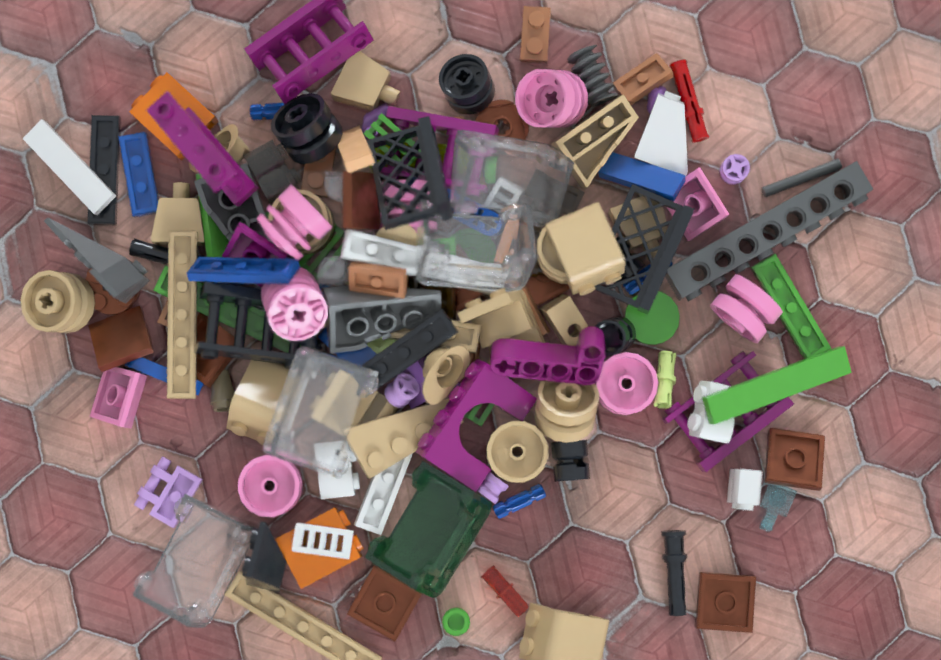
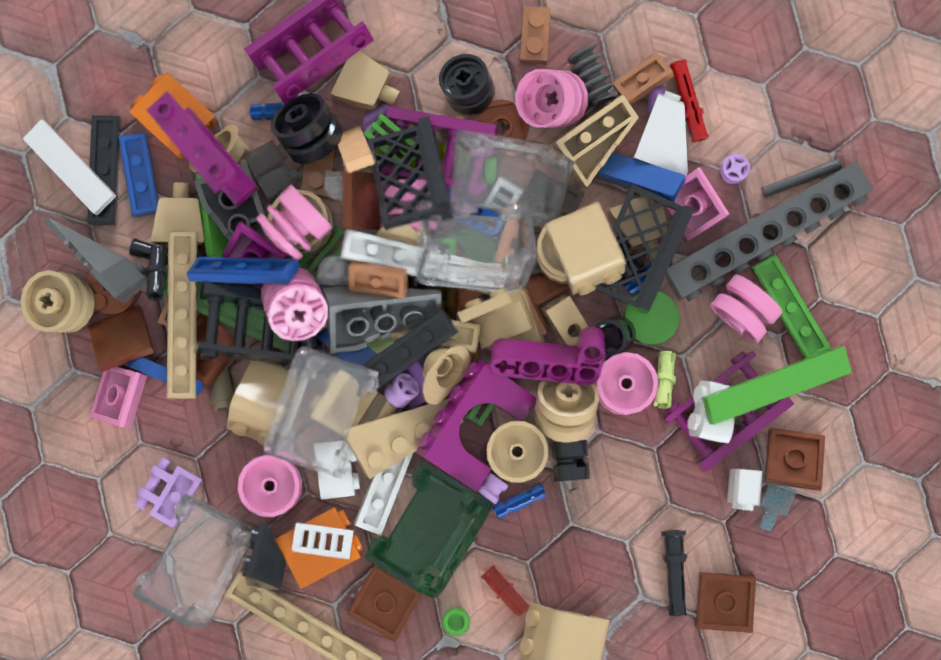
(156, 272): none -> black pin

